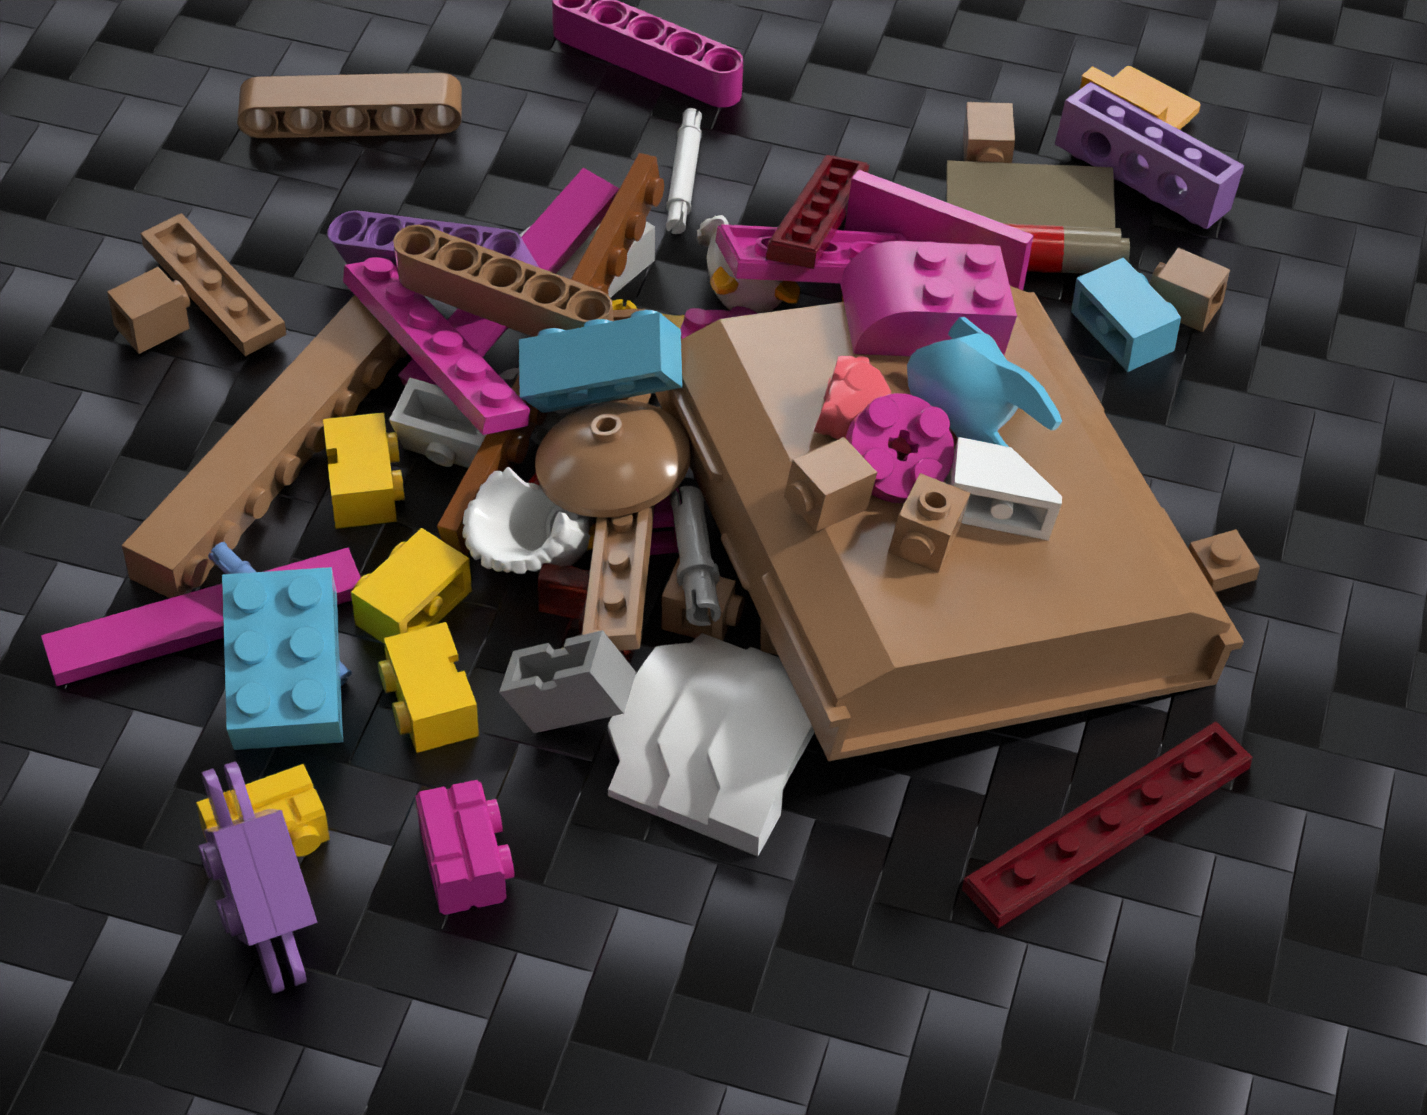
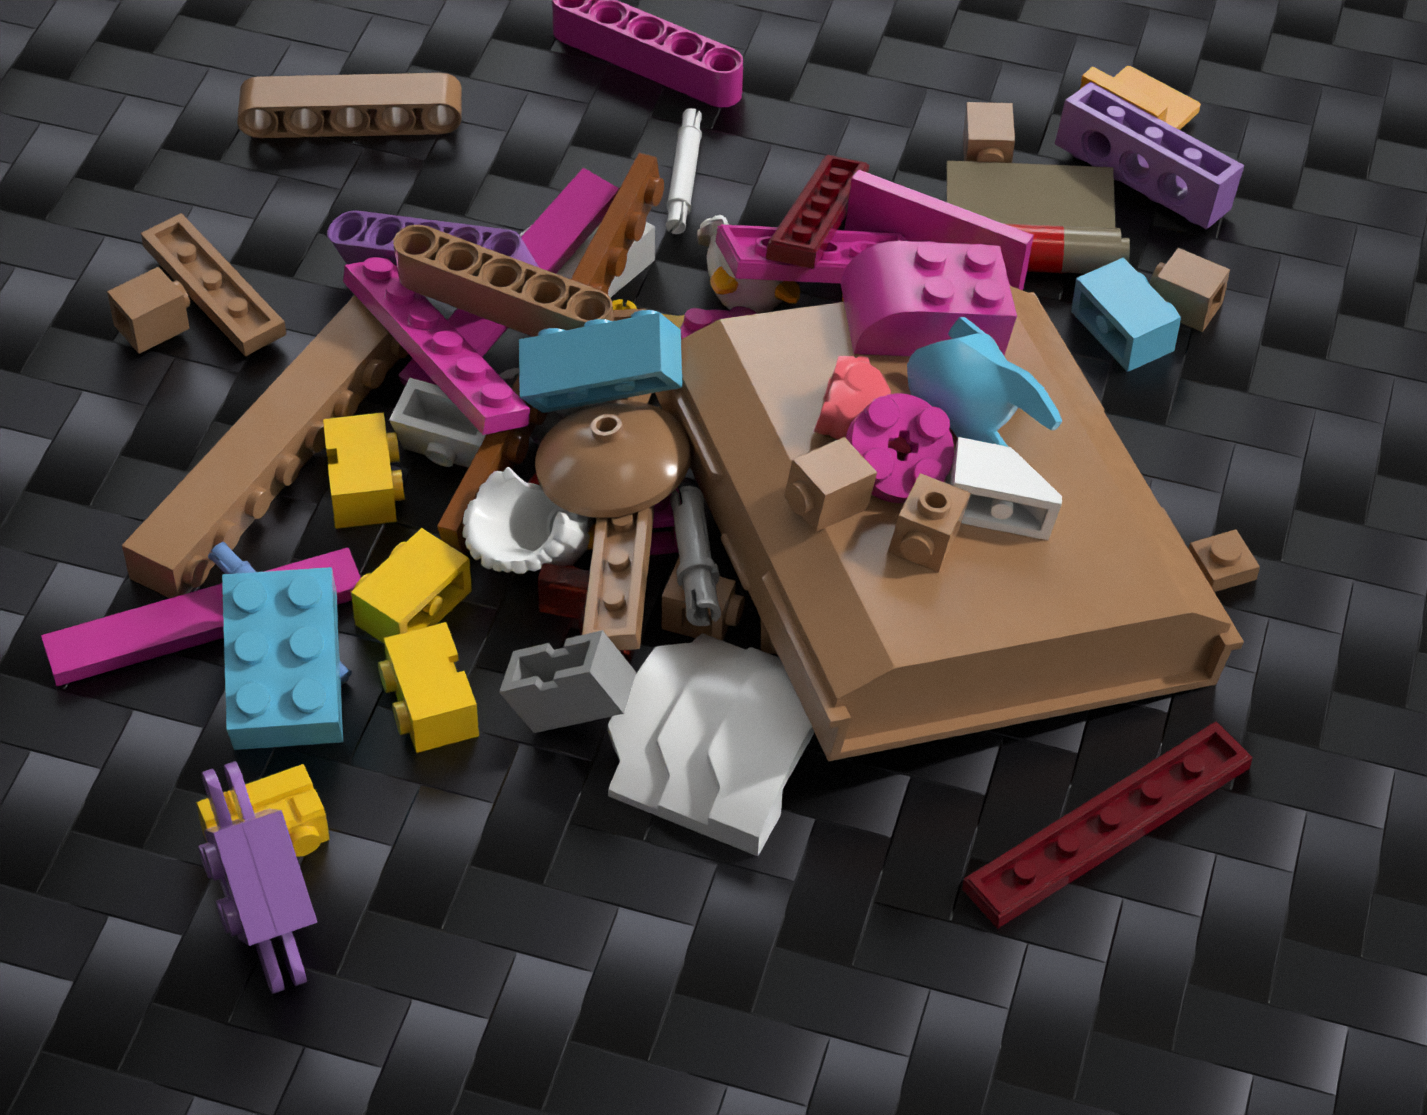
(462, 846): dark pink brick -> none

